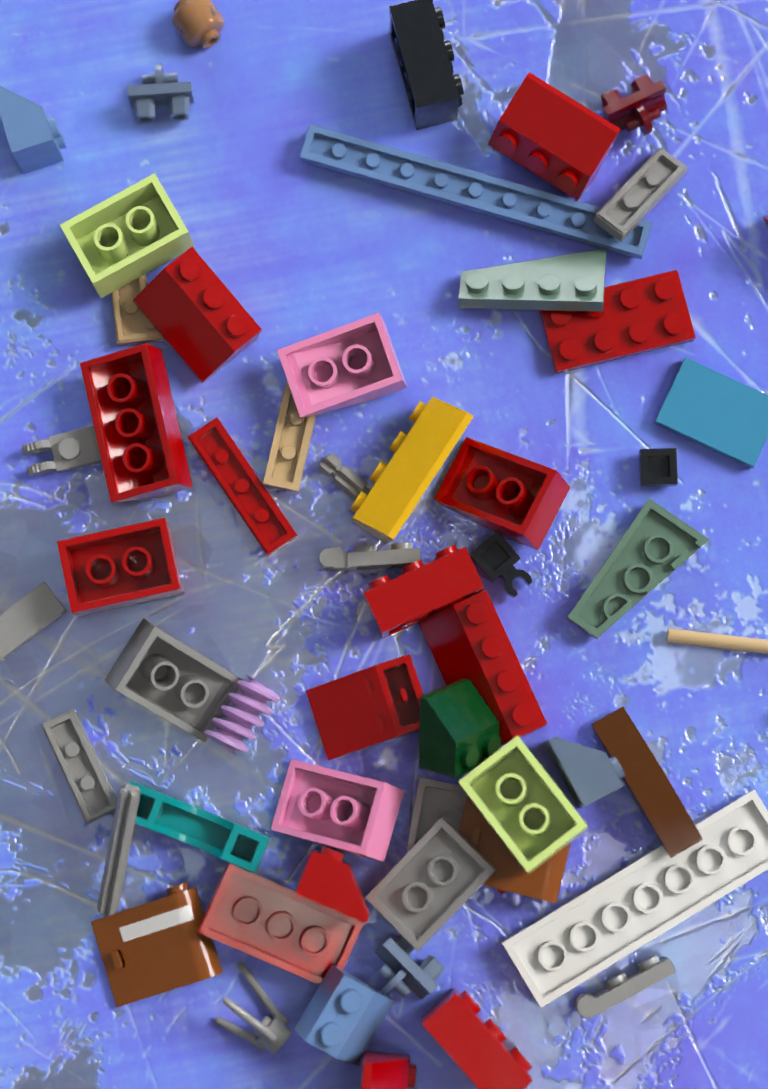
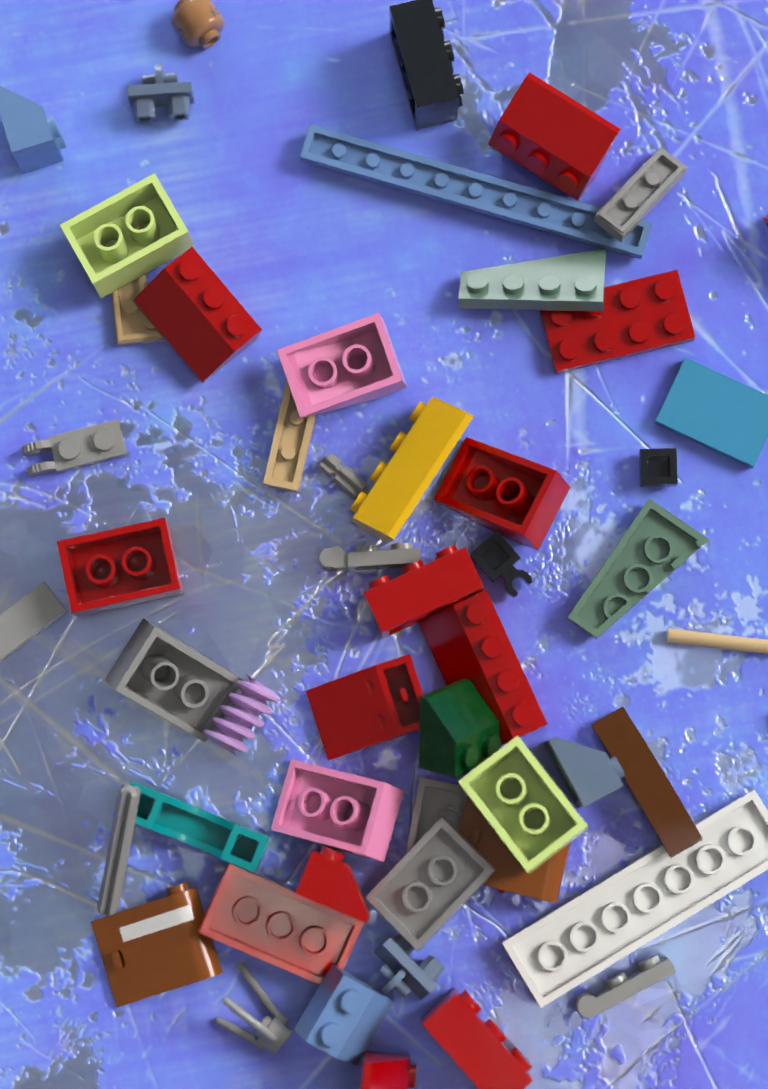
(80, 766): light grey tile -> none
(136, 424): red slope -> none
(242, 486): red tile -> none
(636, 109): dark red hips -> none

